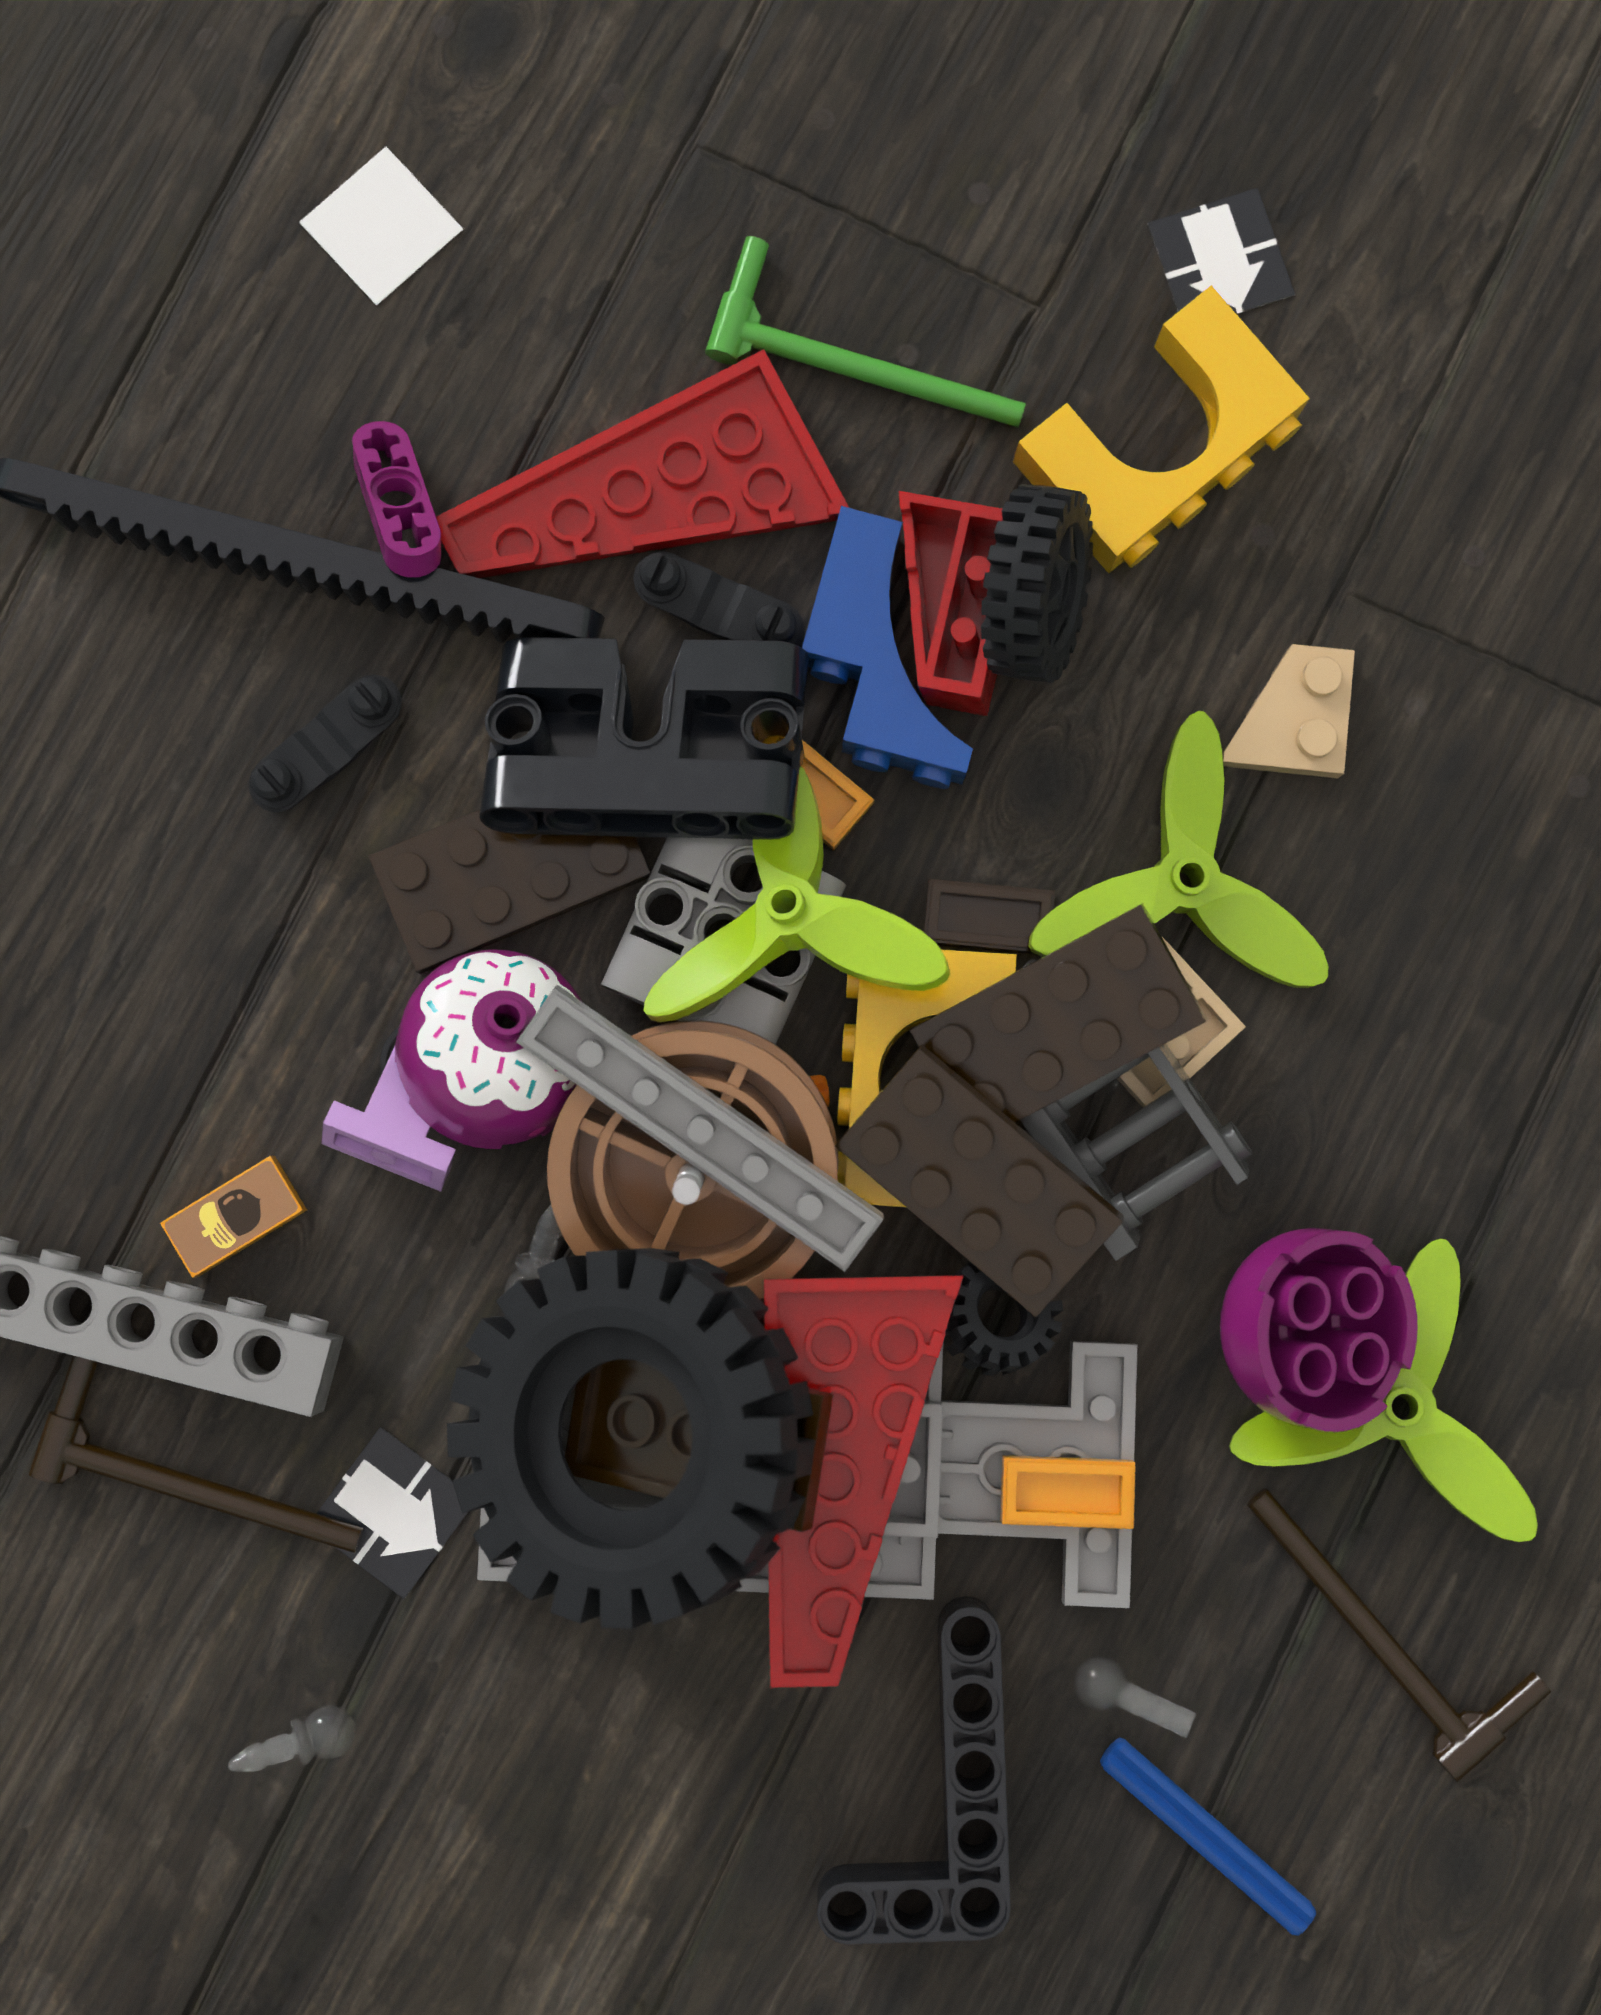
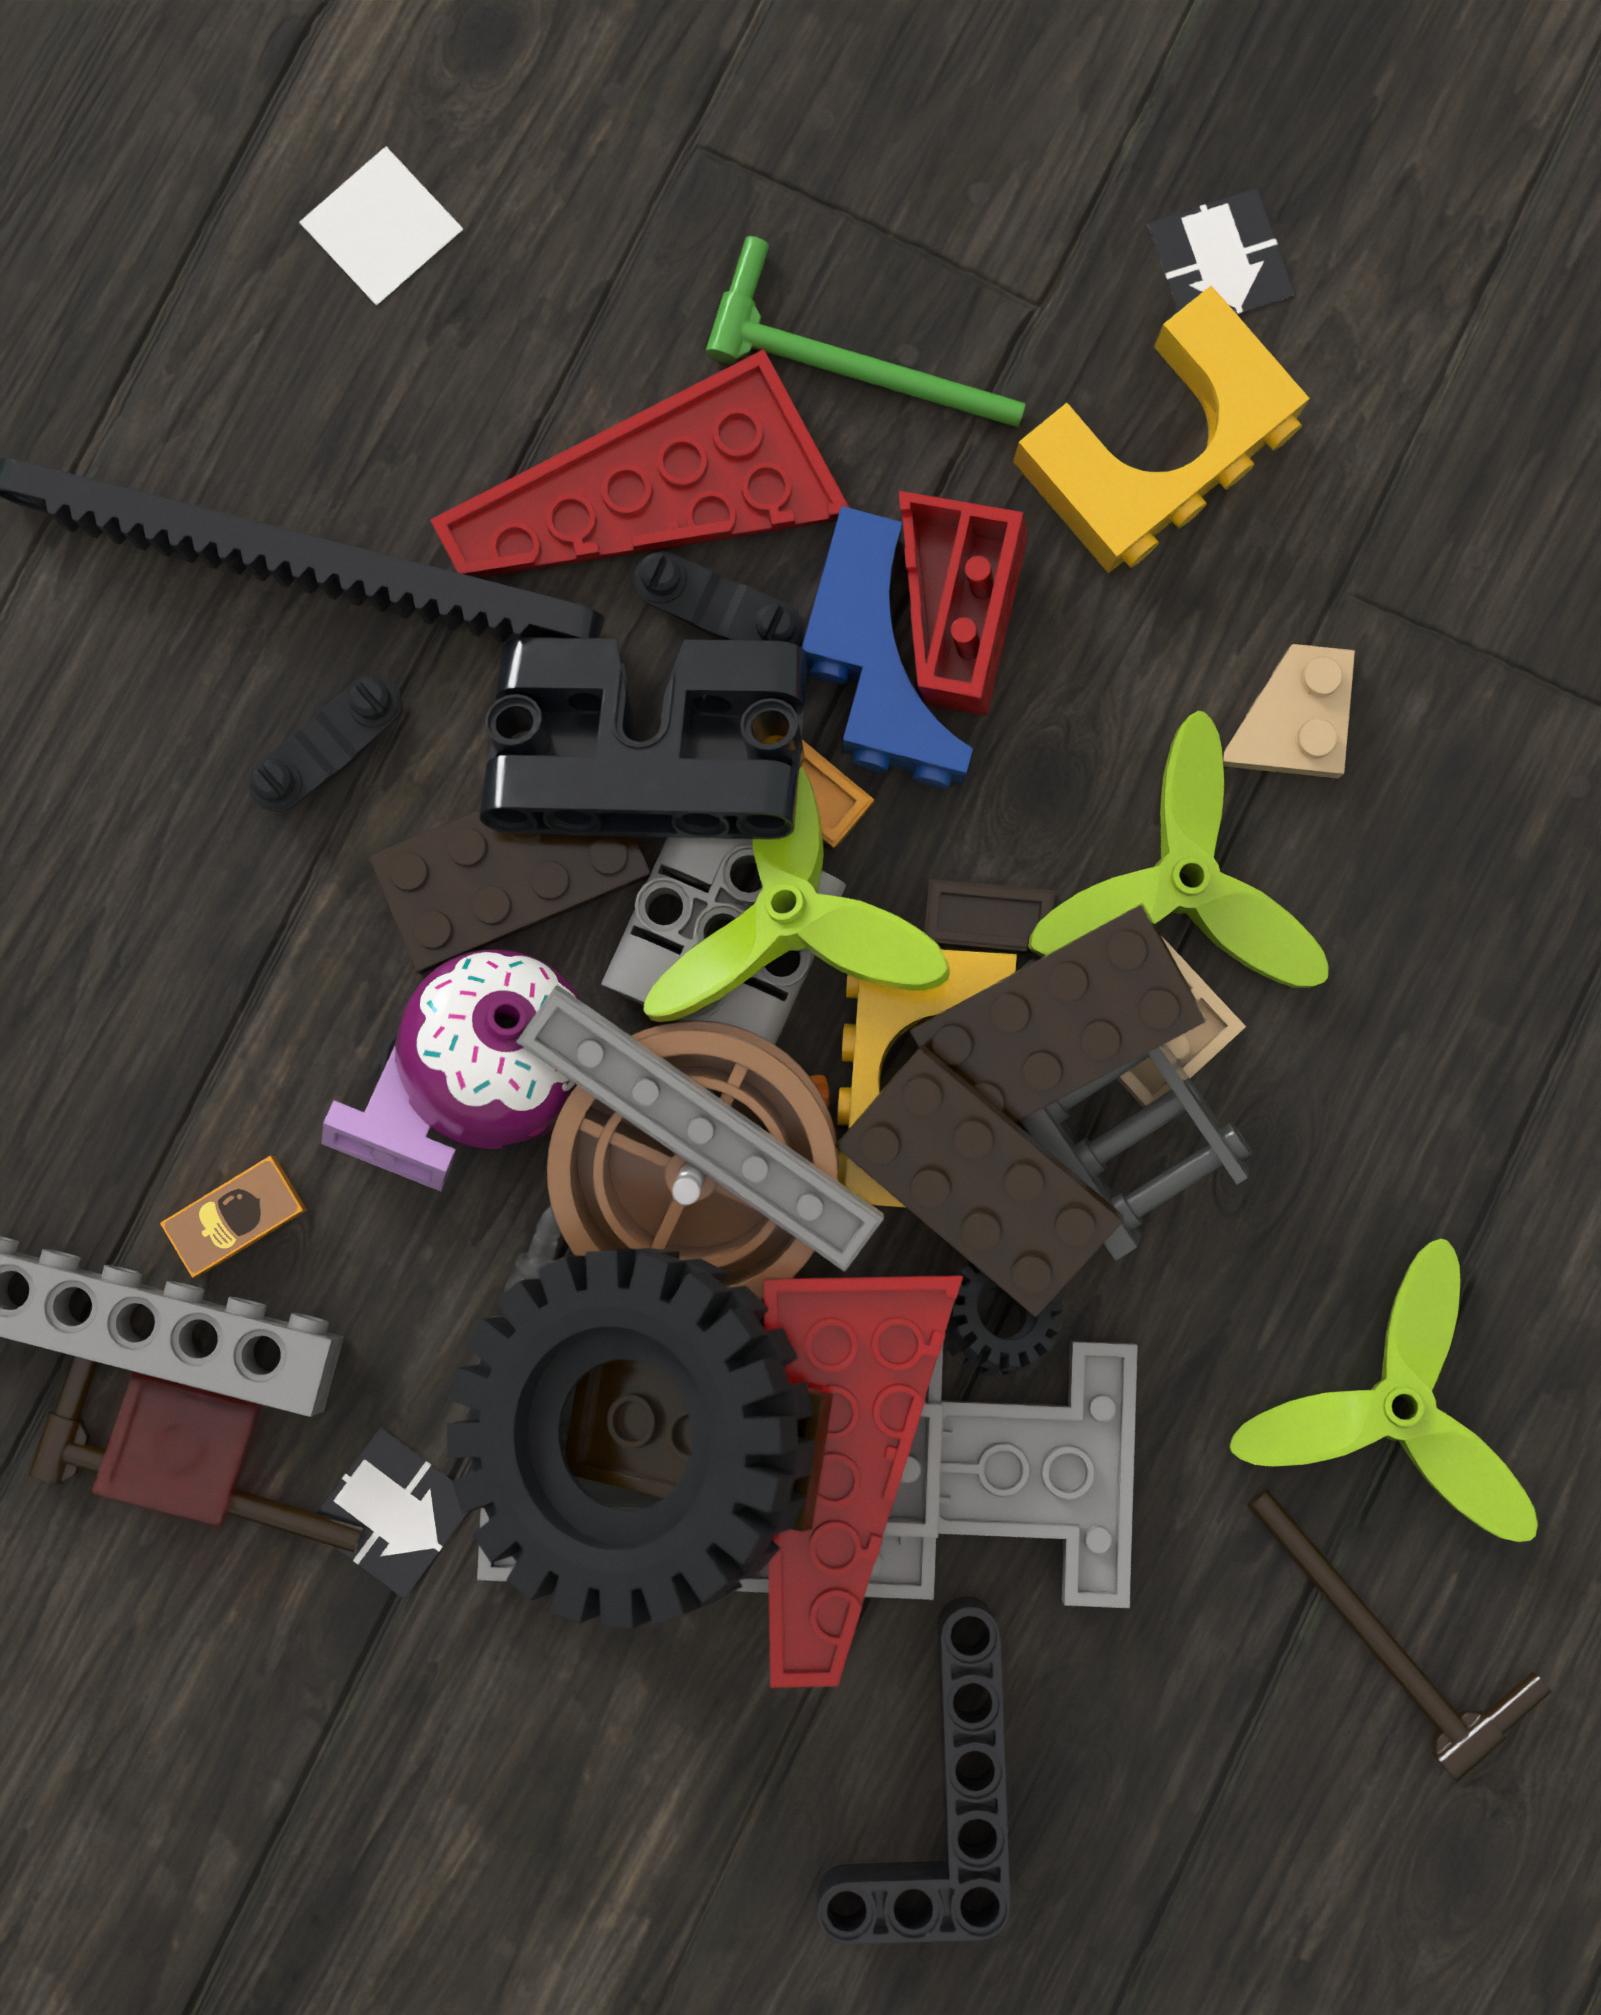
(176, 1449): none -> clear red tile
(324, 1734): clear bar -> none
(389, 519): magenta beam -> none
(1037, 582): black wheel -> none
(1067, 1492): light orange tile -> none
(1103, 1686): clear bar -> none
(1208, 1836): blue axle -> none
(1318, 1328): magenta cylinder -> none

